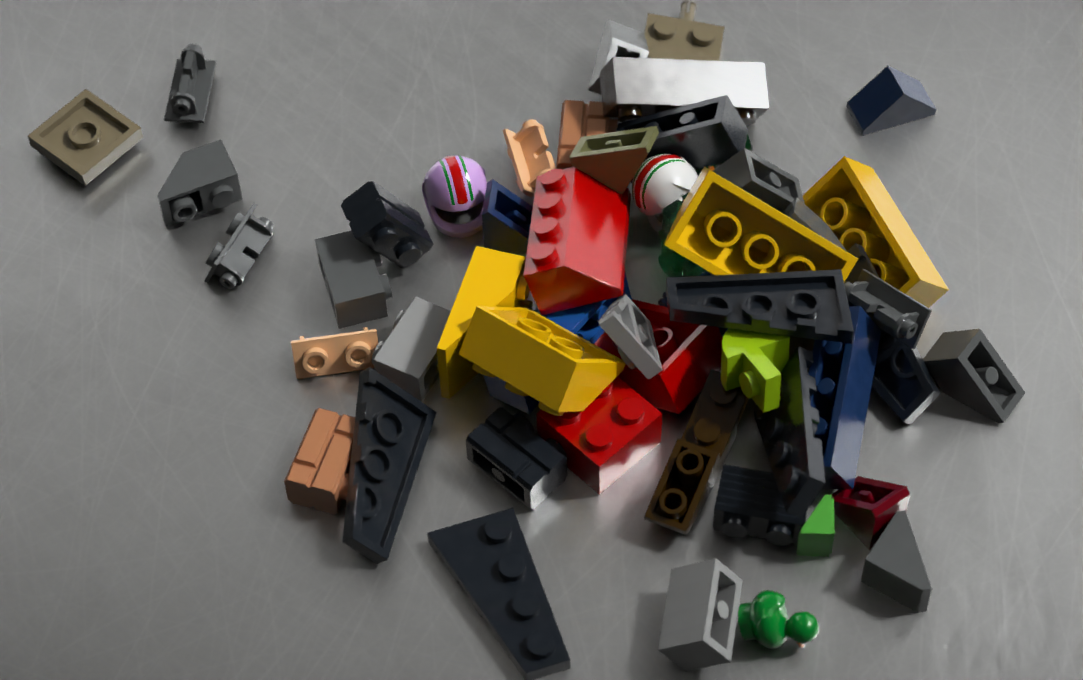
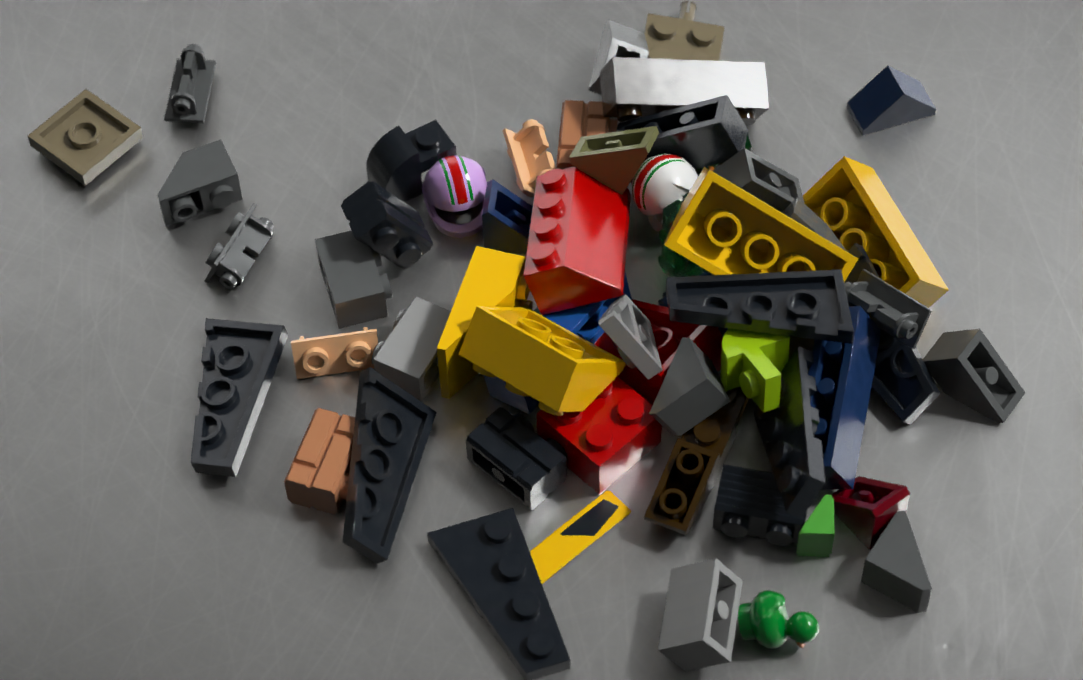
(234, 385): none -> black wing
(401, 158): none -> black brick
(577, 534): none -> yellow sticker
(688, 390): none -> dark grey slope

